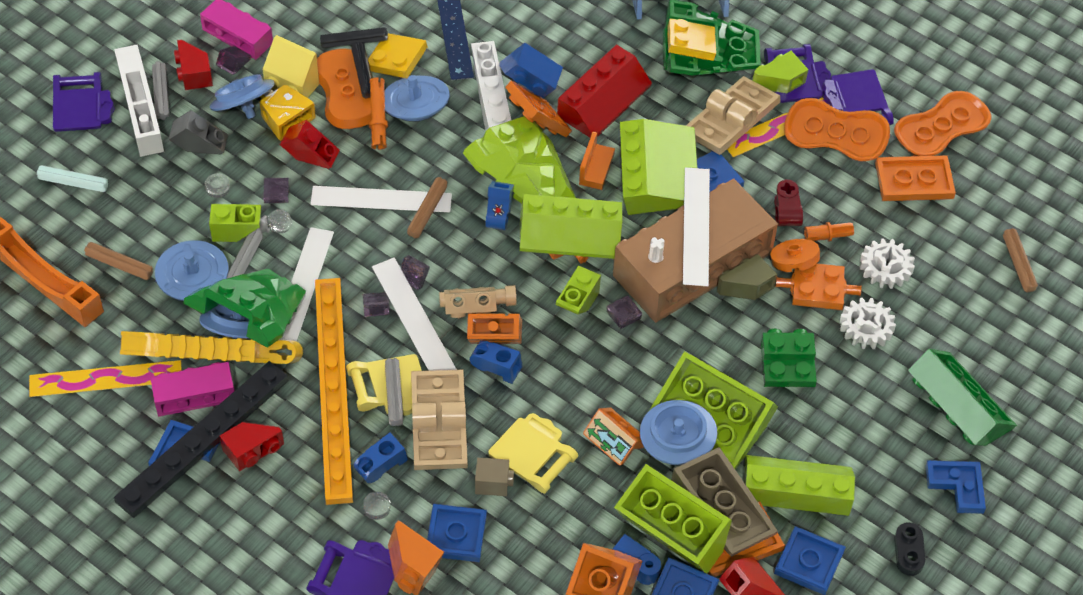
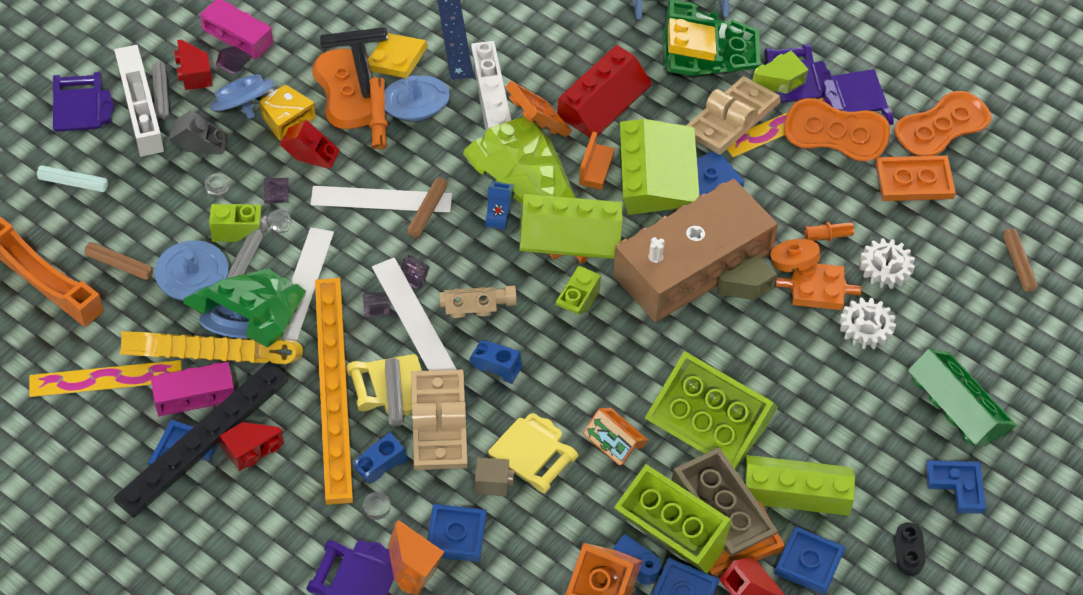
(291, 66): light yellow slope -> none
(494, 328): orange brick -> none
(532, 70): blue slope -> none
(624, 312): clear purple plate -> none
(678, 432): medium blue piece -> none
(696, 227): white sticker -> none
(788, 205): dark red piece -> none
(788, 358): green plate -> none

